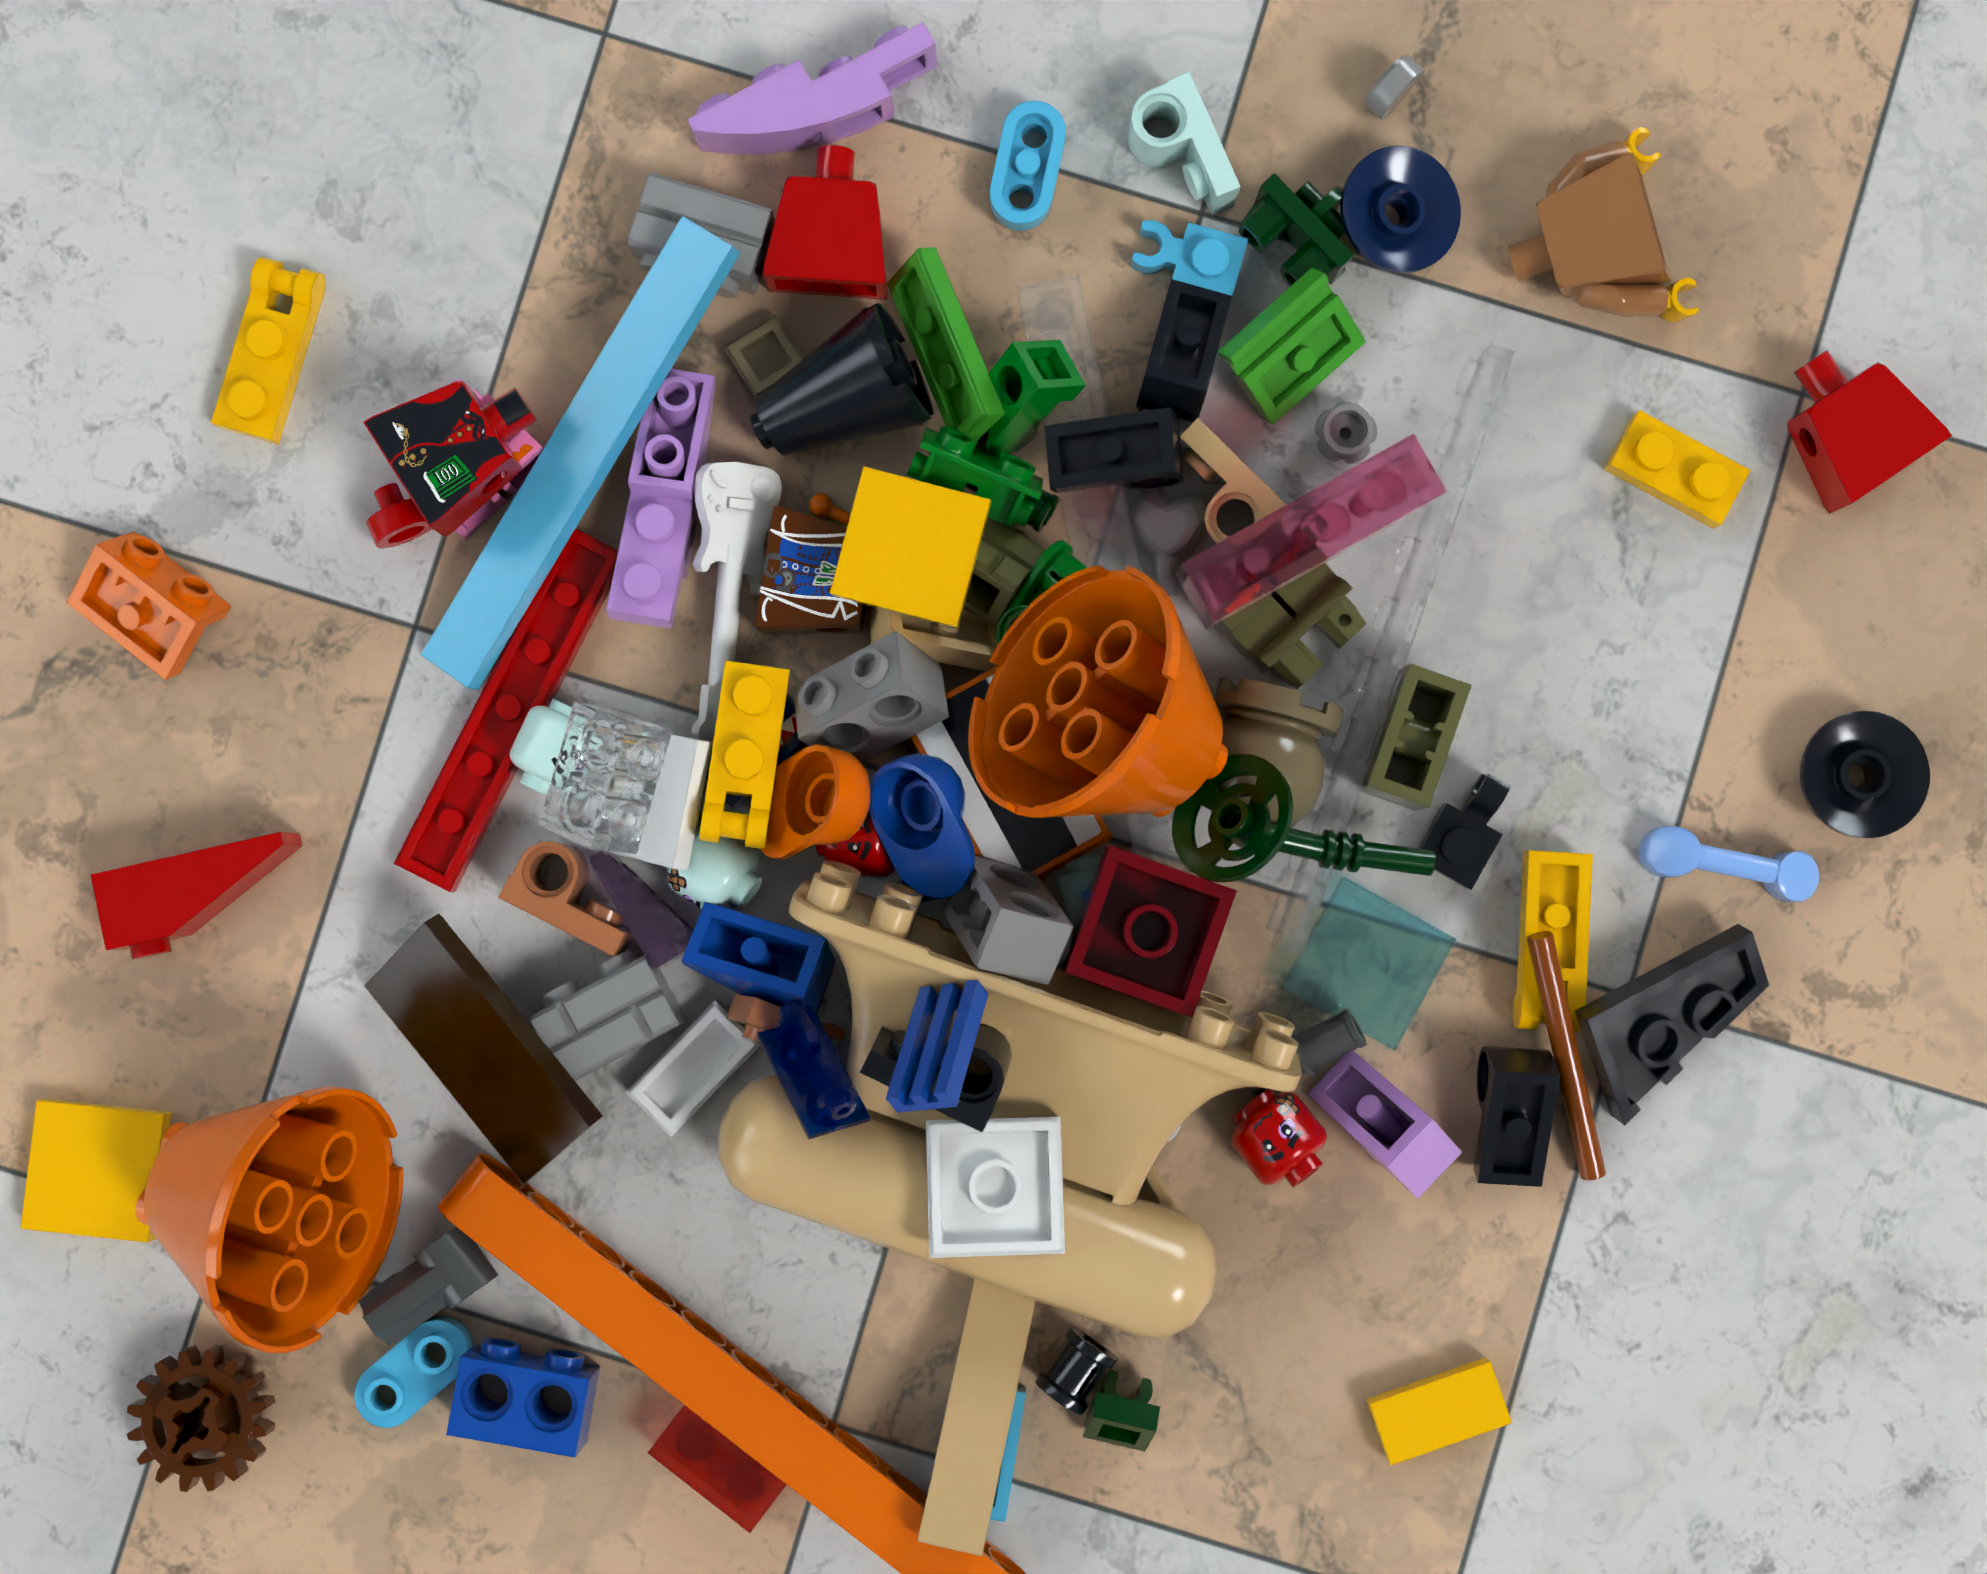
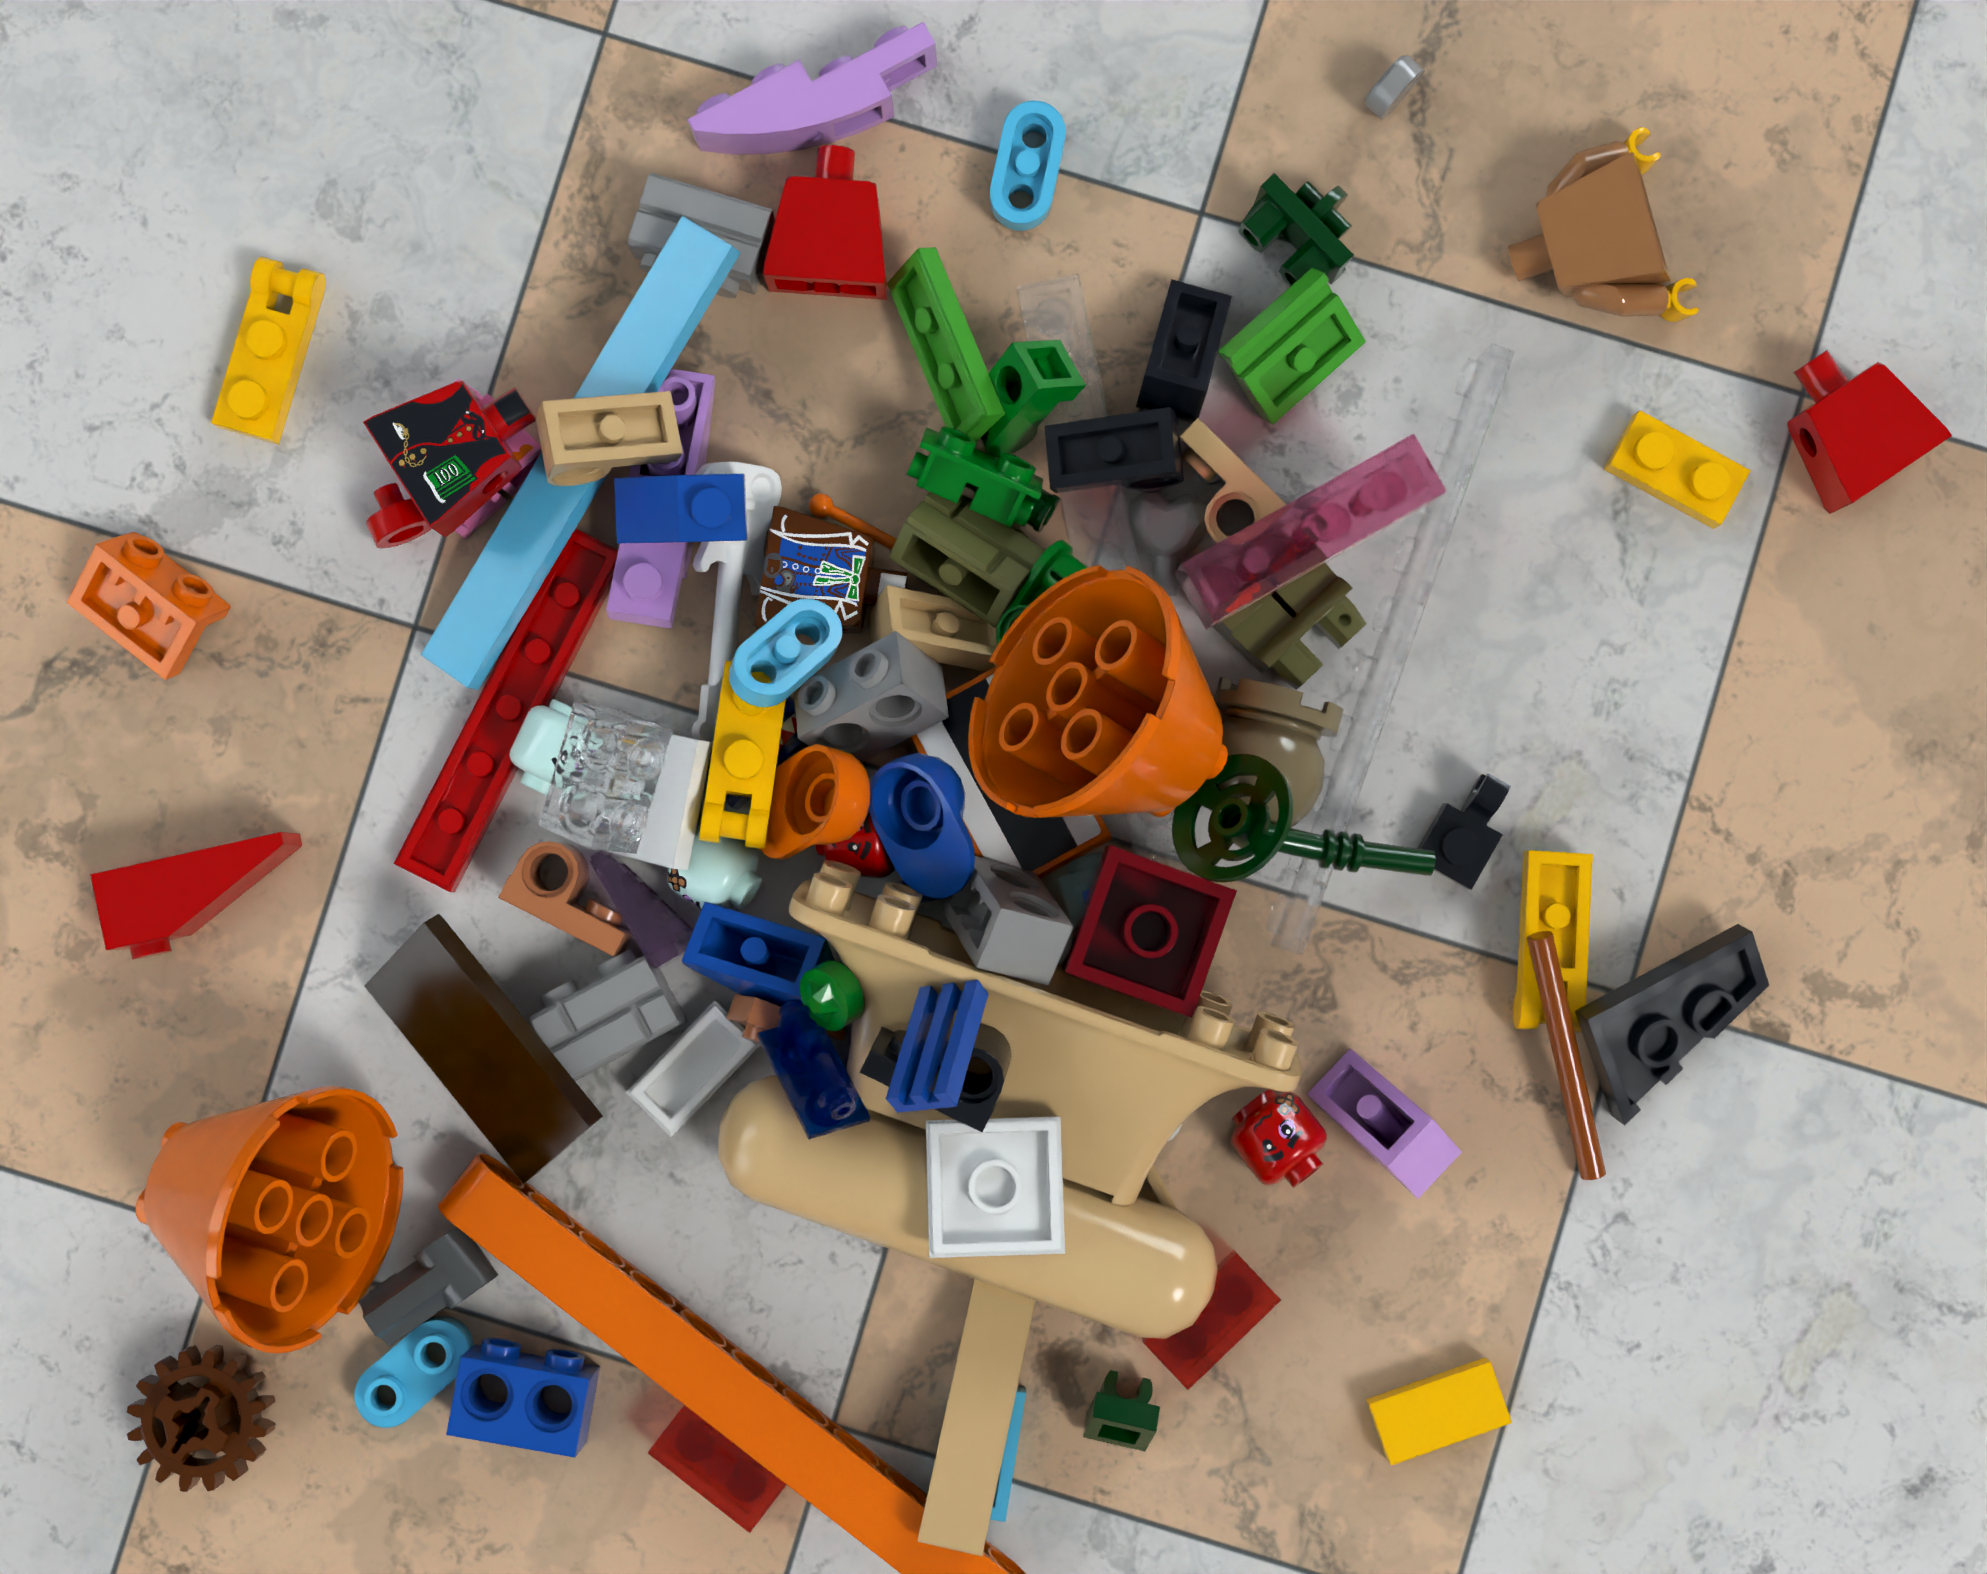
(90, 1168): yellow tile -> none
(593, 434): none -> tan plate
(681, 508): none -> blue slope
(763, 354): dark tan tile -> none
(782, 656): none -> medium azure plate
(832, 995): none -> green tile
(845, 389): black cone -> none
(910, 547): yellow tile -> none
(1076, 1371): black bush -> none
(1195, 138): light aqua plate -> none
(1200, 259): medium azure plate -> none
(1234, 1309): none -> clear red plate
(1325, 1043): dark grey axle -> none
(1348, 416): light grey plate -> none
(1370, 961): clear light blue tile -> none
(1416, 738): olive brick -> none
(1418, 192): dark blue dish -> none
(1518, 1107): black plate -> none
(1677, 851): light blue bar -> none
(1893, 771): black dish -> none

